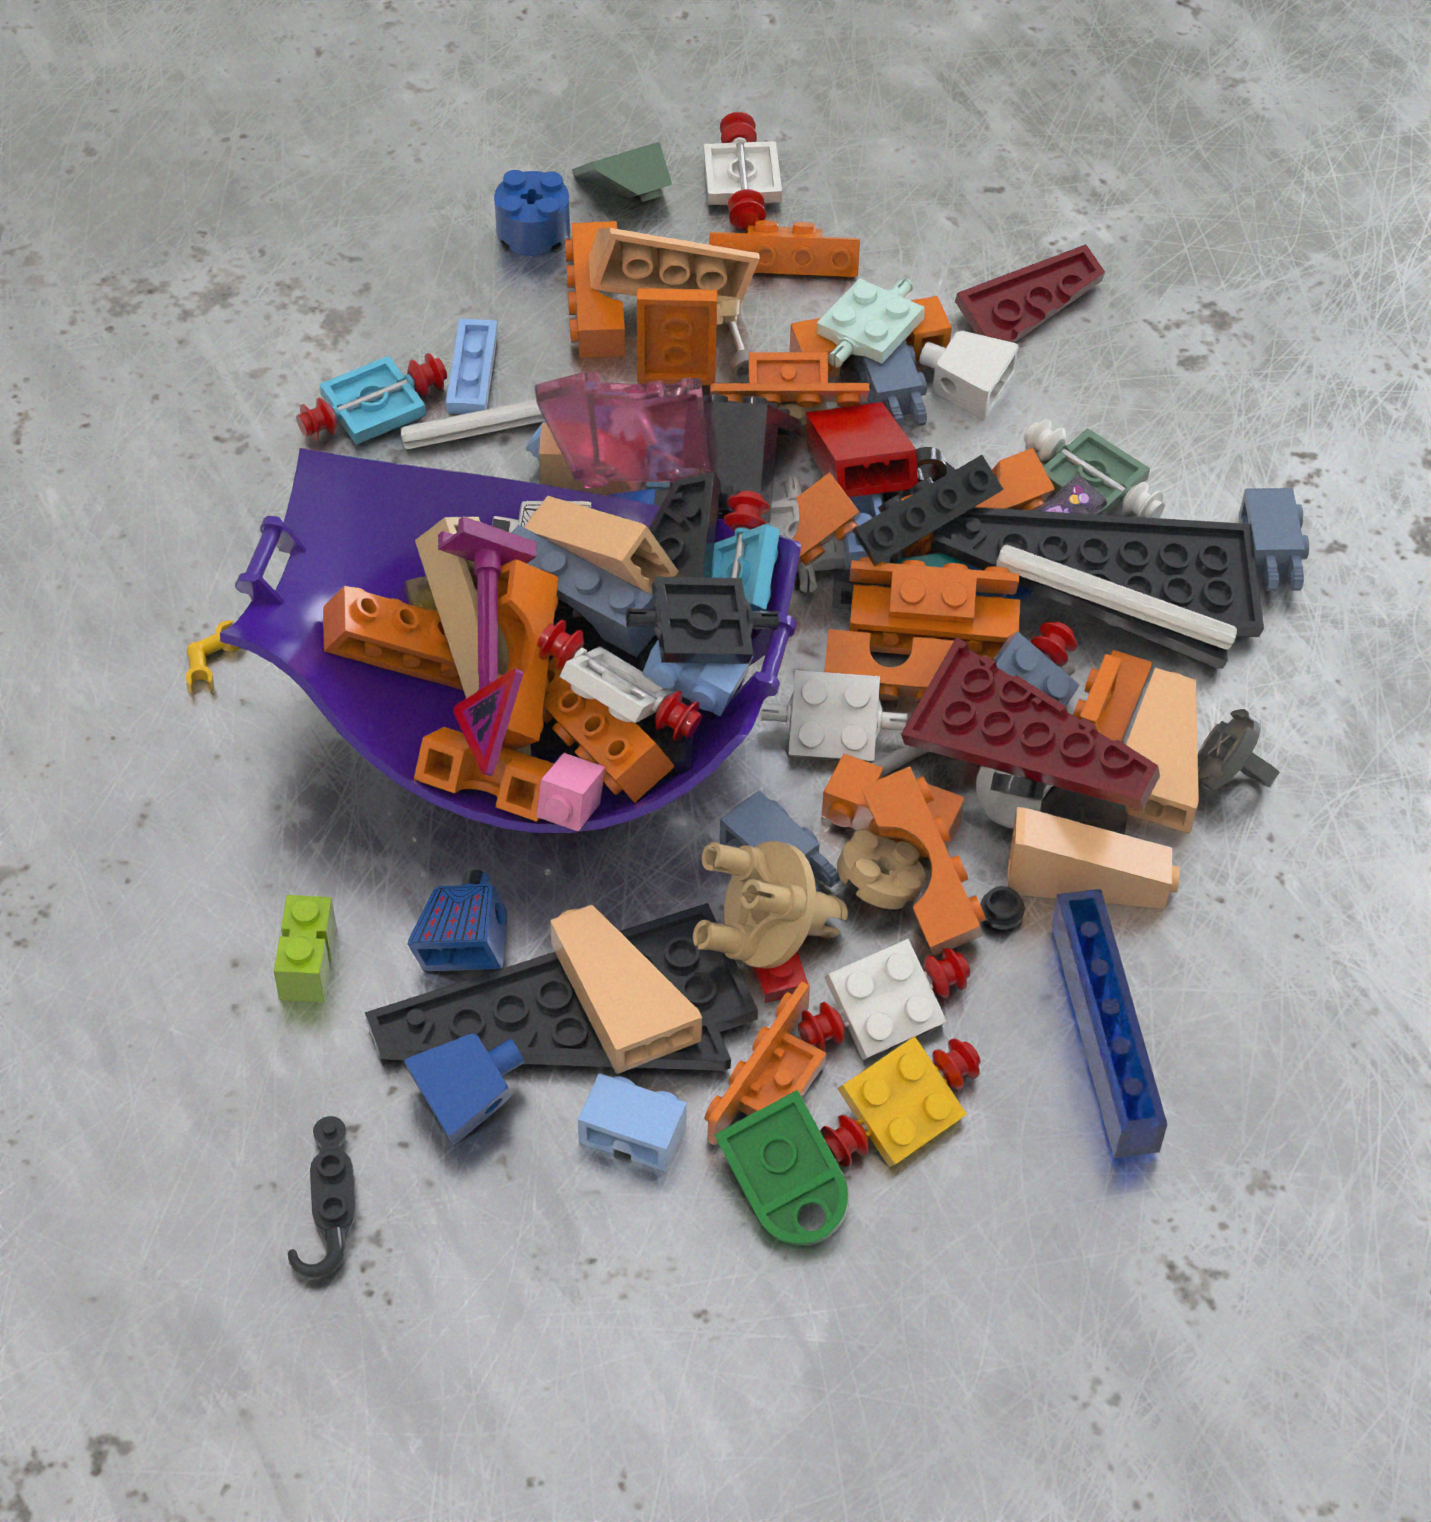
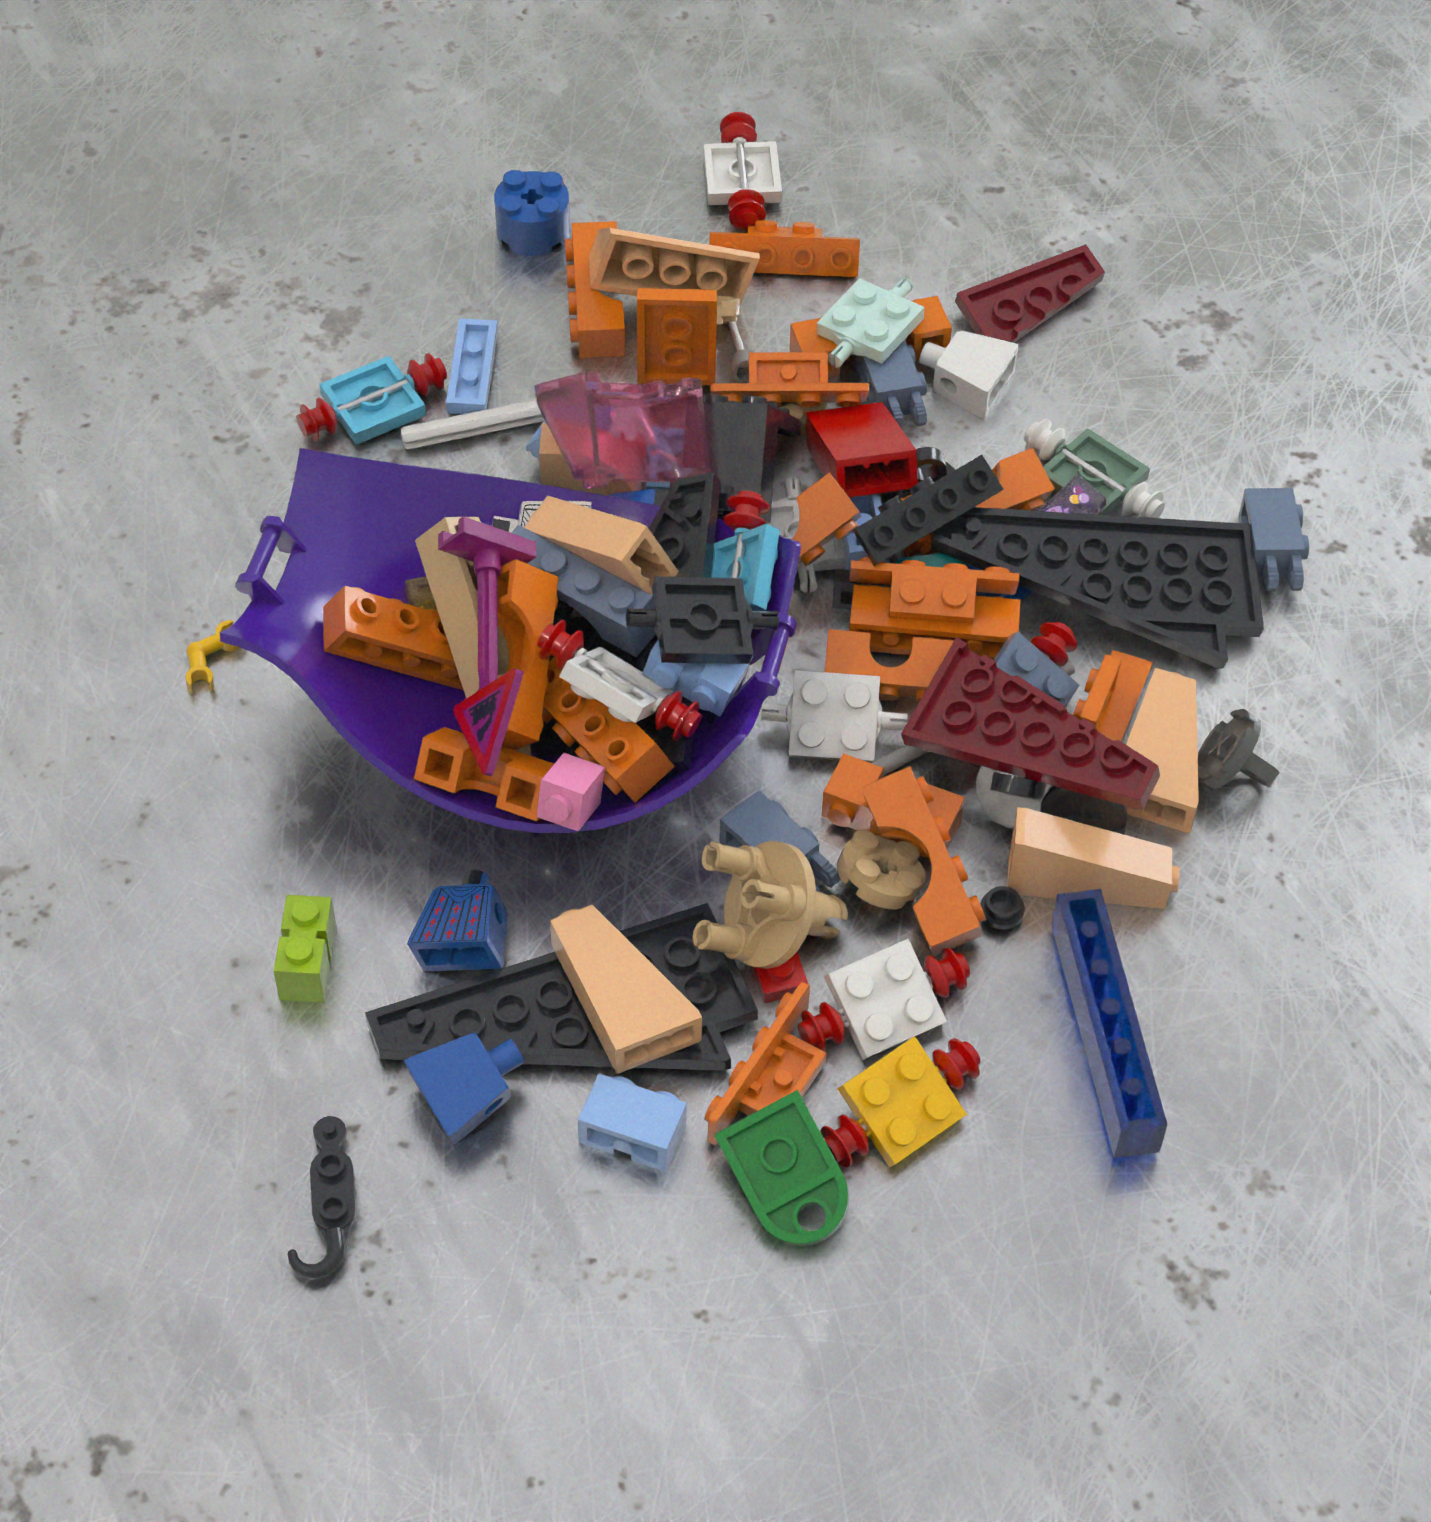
(630, 172): sand green slope -> none
(1117, 597): white axle -> none

